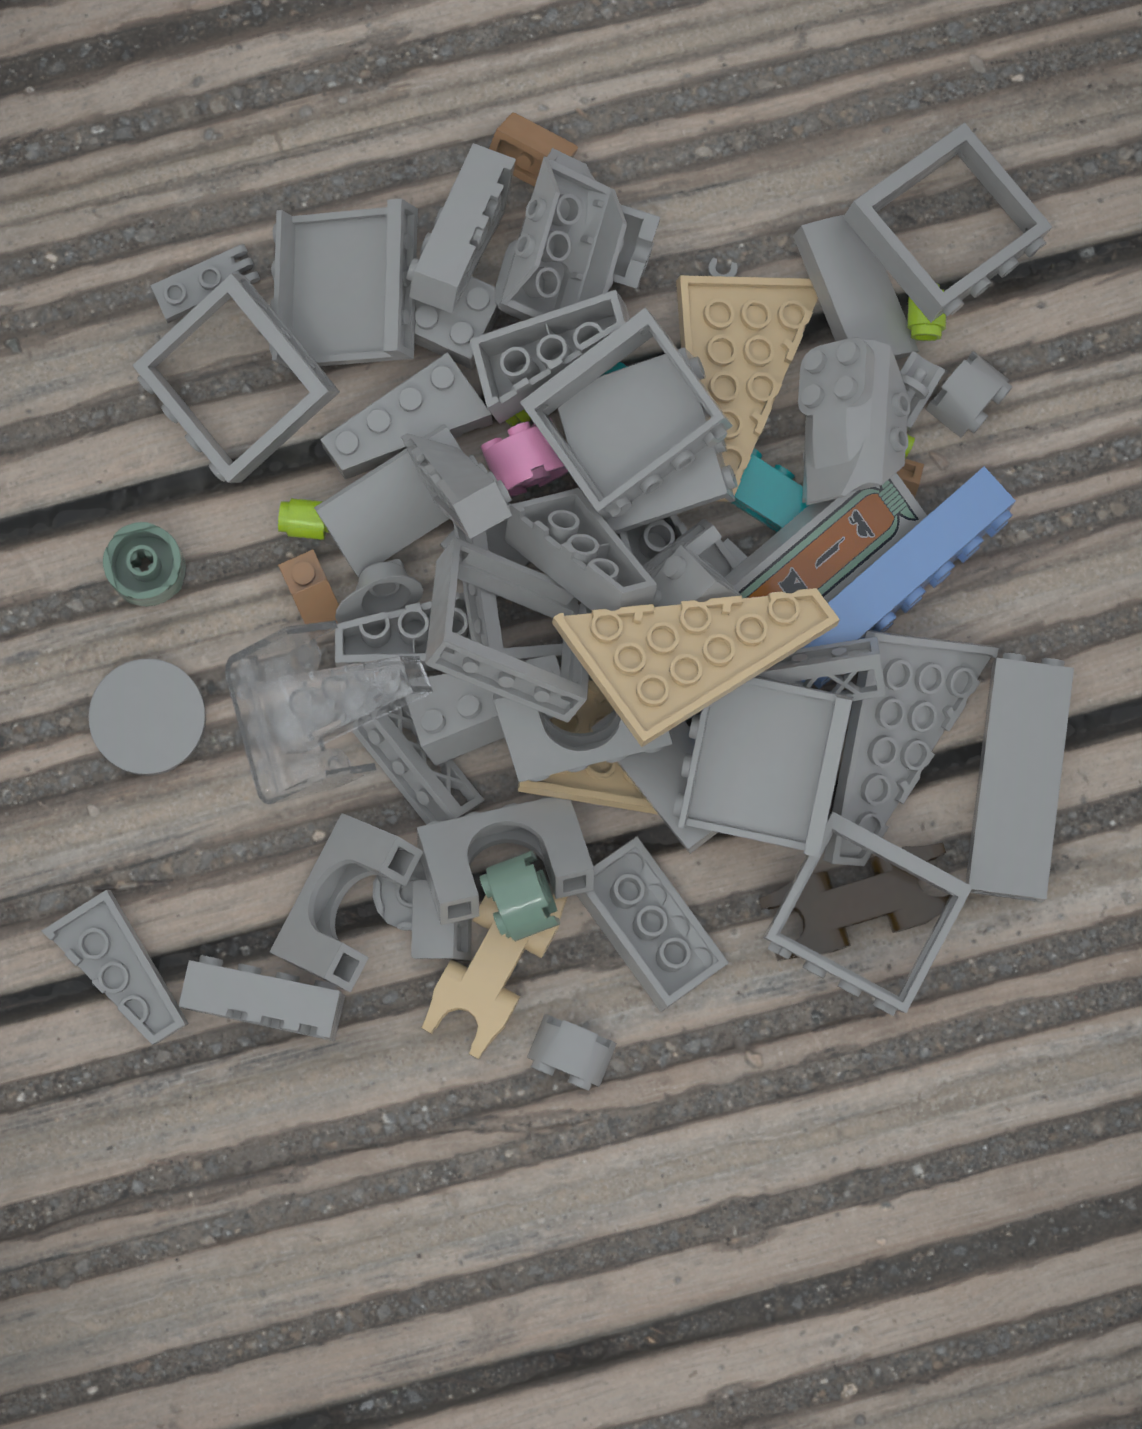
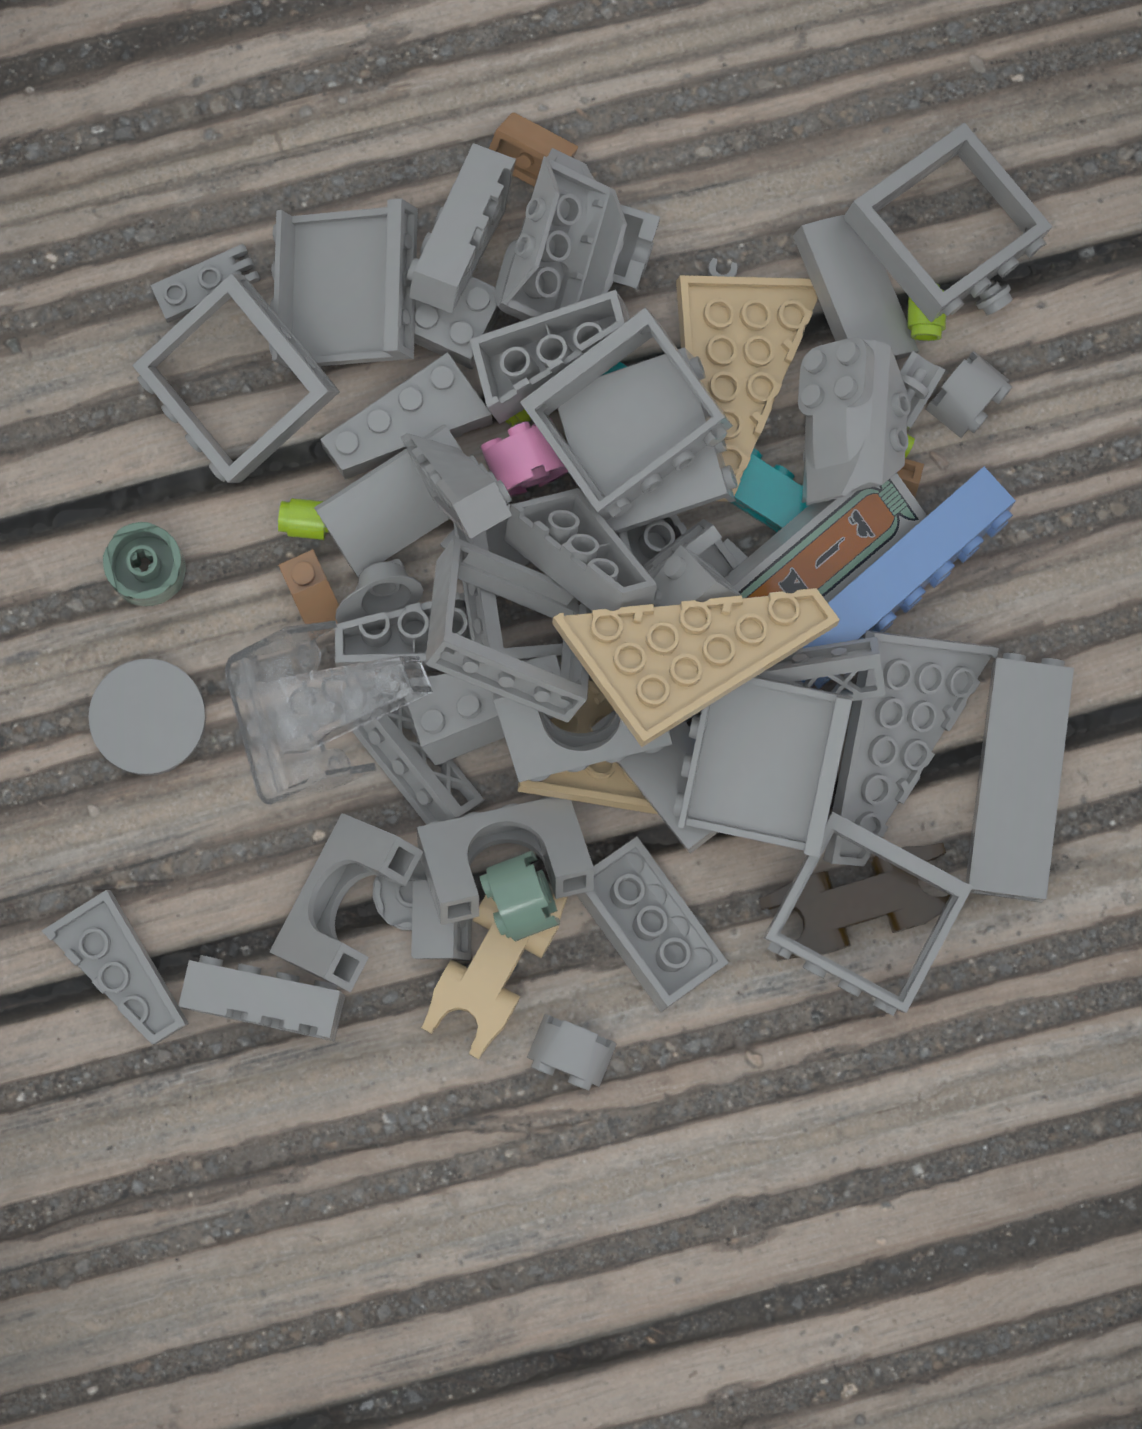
(994, 298): none -> light grey plate

